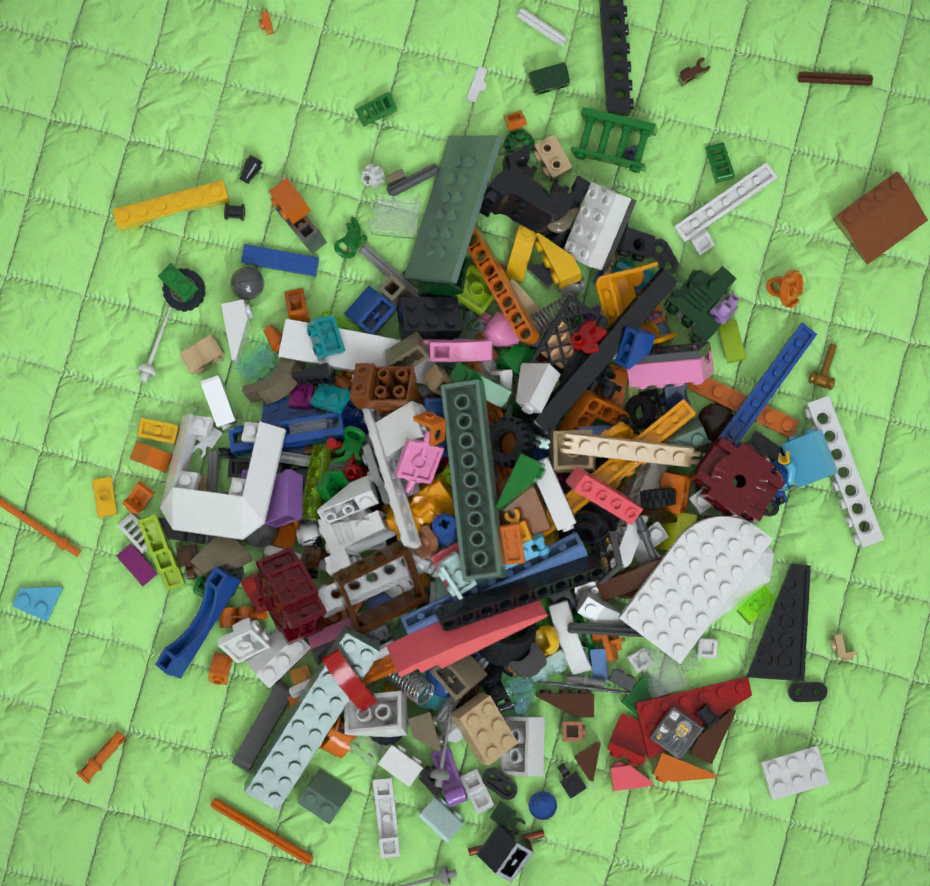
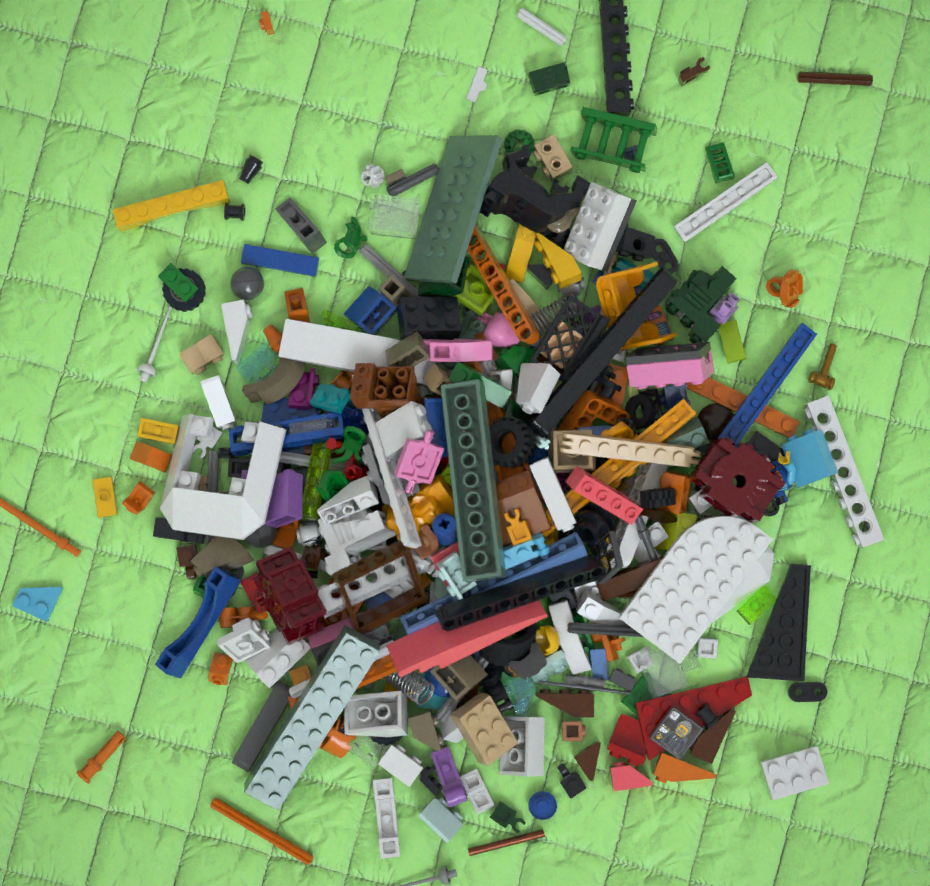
(131, 516): white slope -> none
(136, 564): magenta slope -> none
(161, 551): lime slope -> none
(289, 200): orange brick -> none
(315, 375): black slope -> none
(324, 796): sand green slope -> none
(325, 337): teal bracket -> none
(349, 681): red slope -> none
(373, 103): green slope -> none
(434, 423): orange bracket -> none
(441, 774): light grey sword -> none
(498, 784): black plate -> none
(505, 852): black slope -> none
(512, 544): orange plate -> none
(515, 120): orange plate -> none
(523, 477): green slope -> none
(587, 337): red plate -> none
(634, 346): blue slope -> none
(702, 242): white tile -> none
(838, 646): tan bracket -> none
(881, 218): dark orange slope -> none

